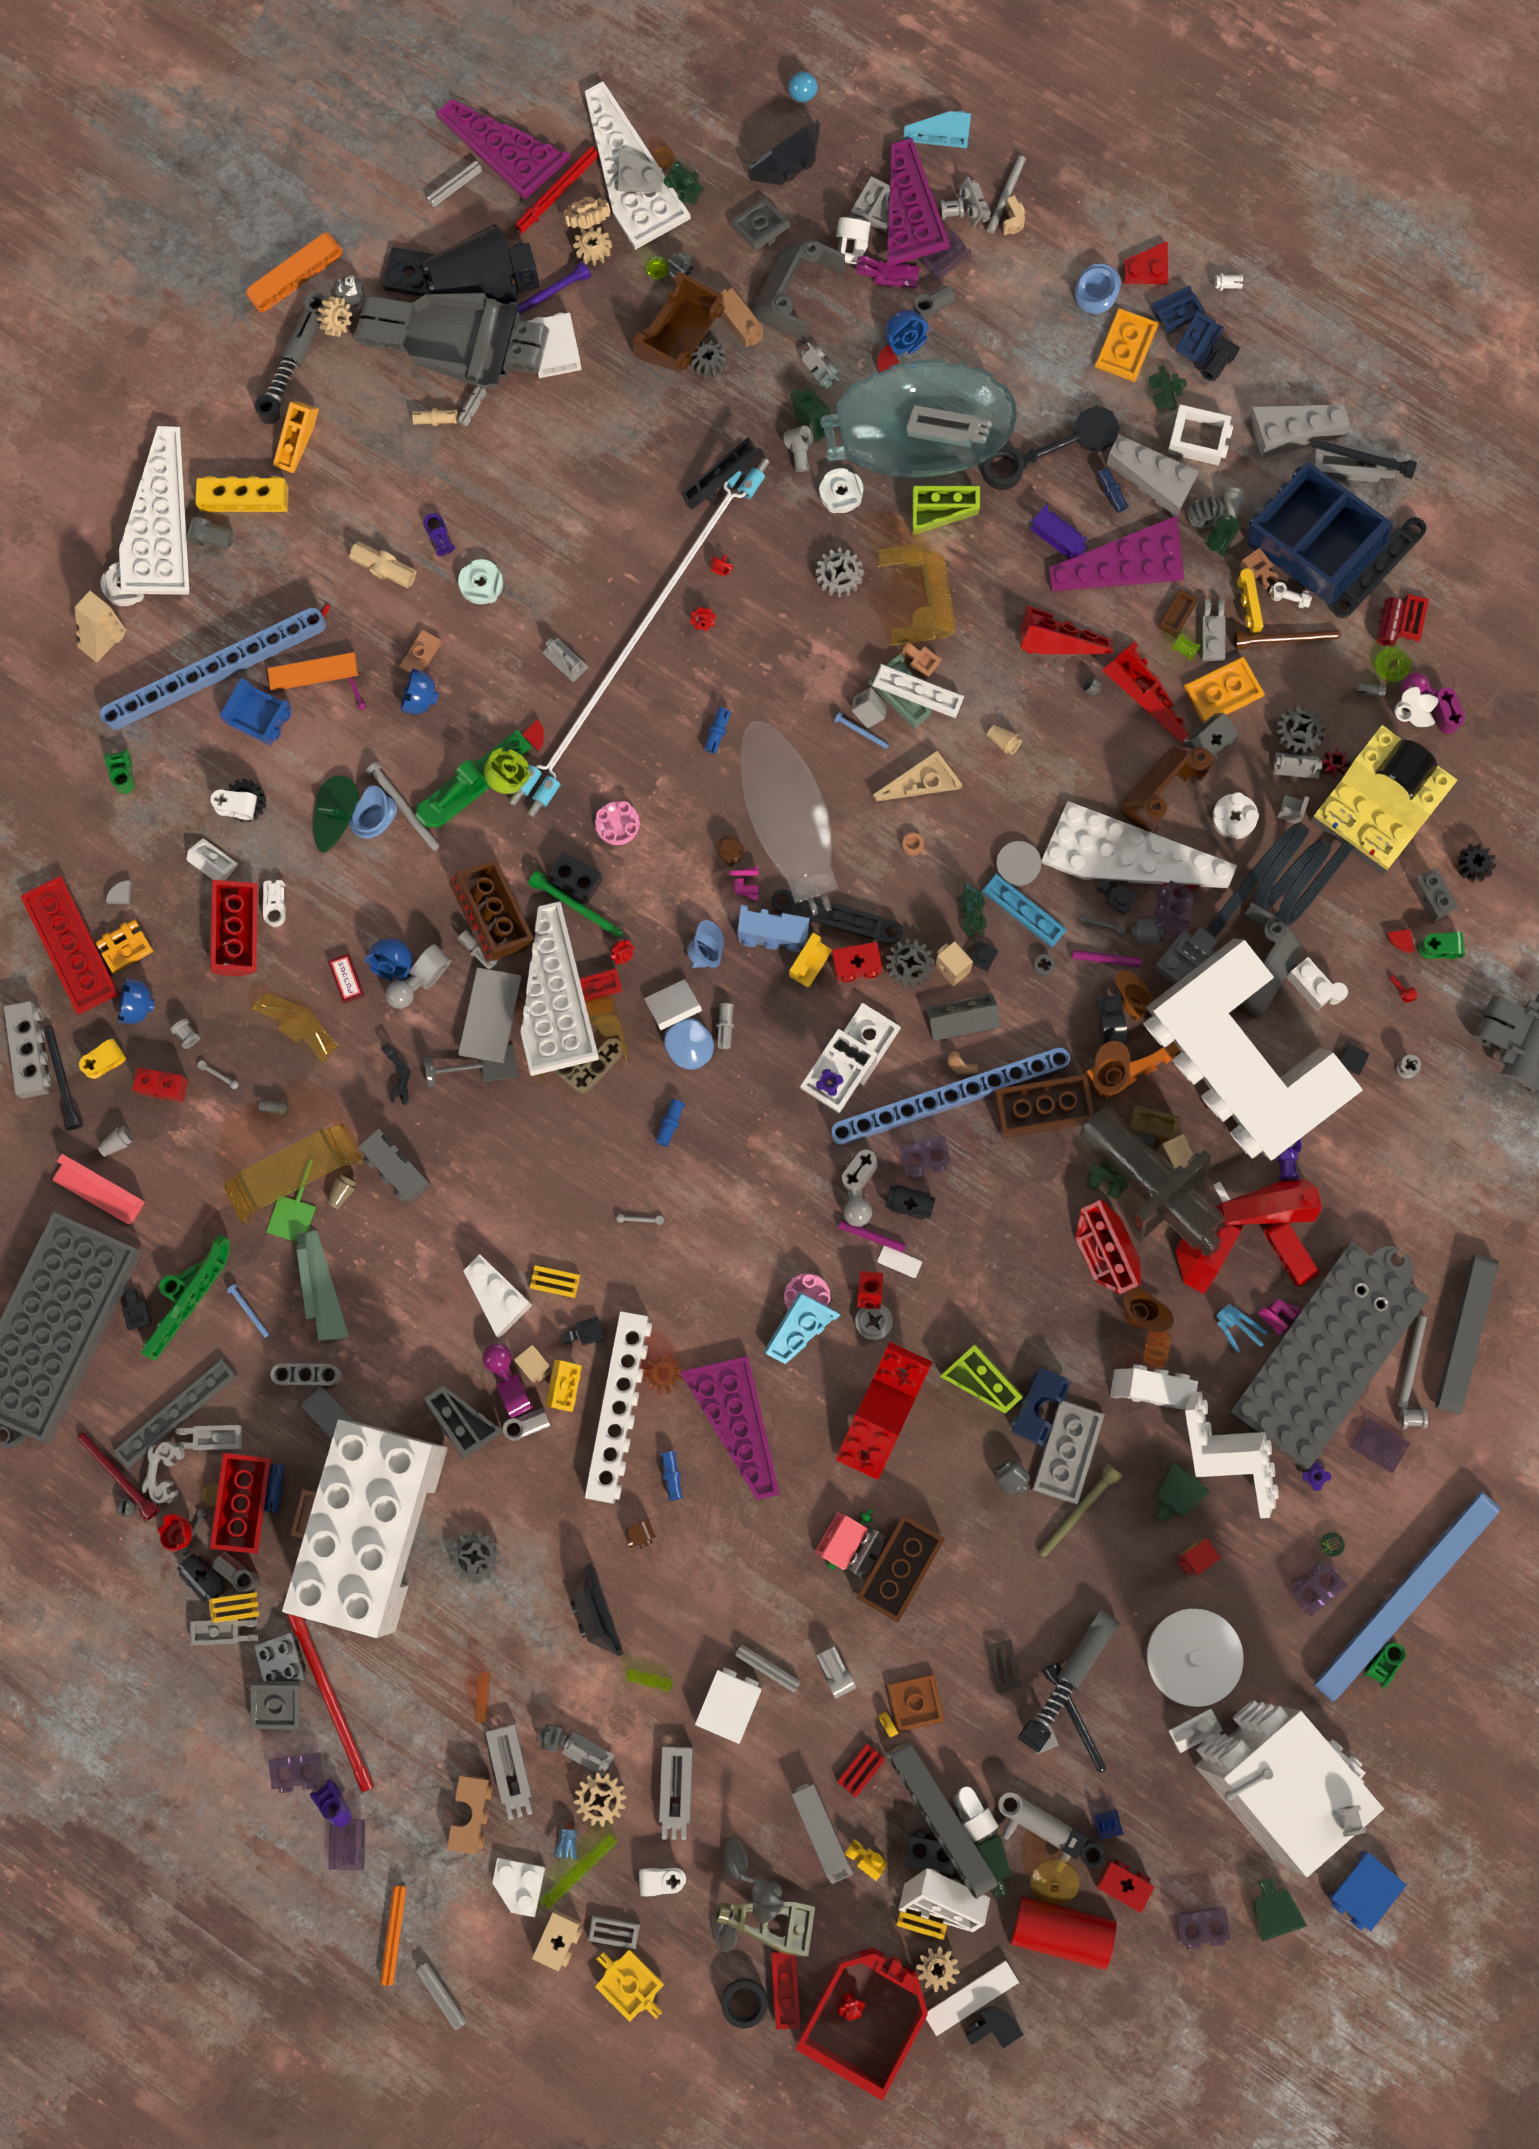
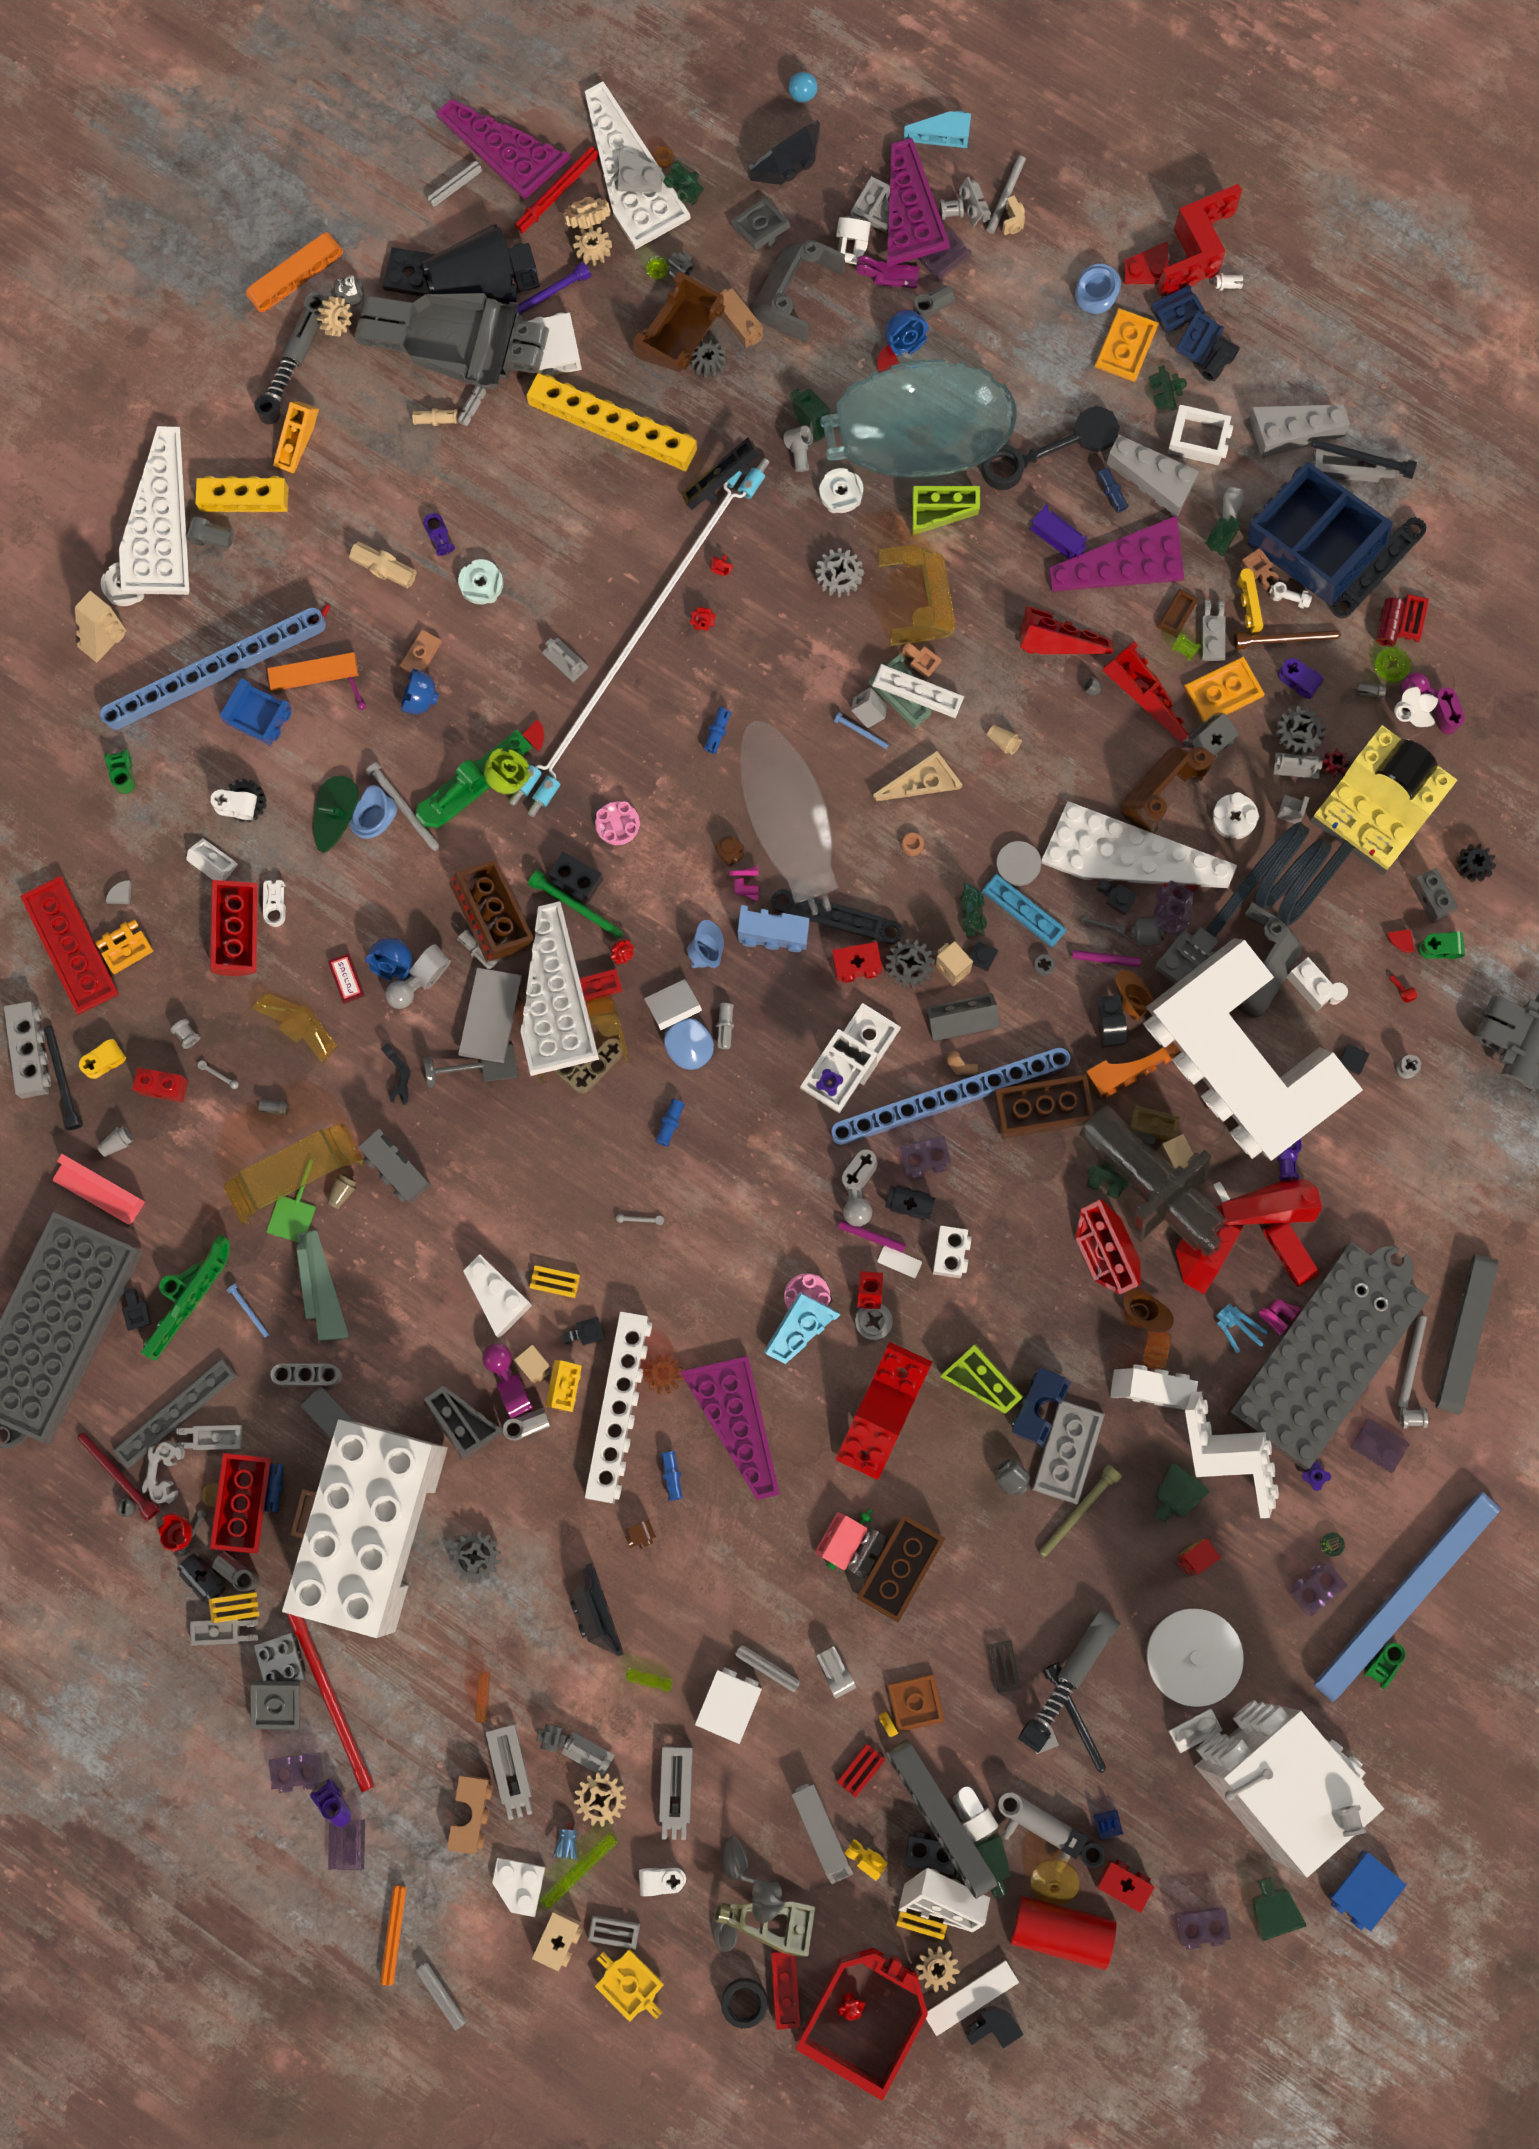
(134, 1002): blue cylinder -> none
(618, 431): none -> yellow brick
(810, 961): yellow bracket -> none
(815, 358): light grey hinge -> none
(941, 424): light grey hinge -> none
(945, 1251): none -> white brick
(1112, 1068): dark orange piece -> none
(1199, 240): none -> red bracket
(1206, 512): dark grey gear -> none
(1302, 680): none -> dark purple piece

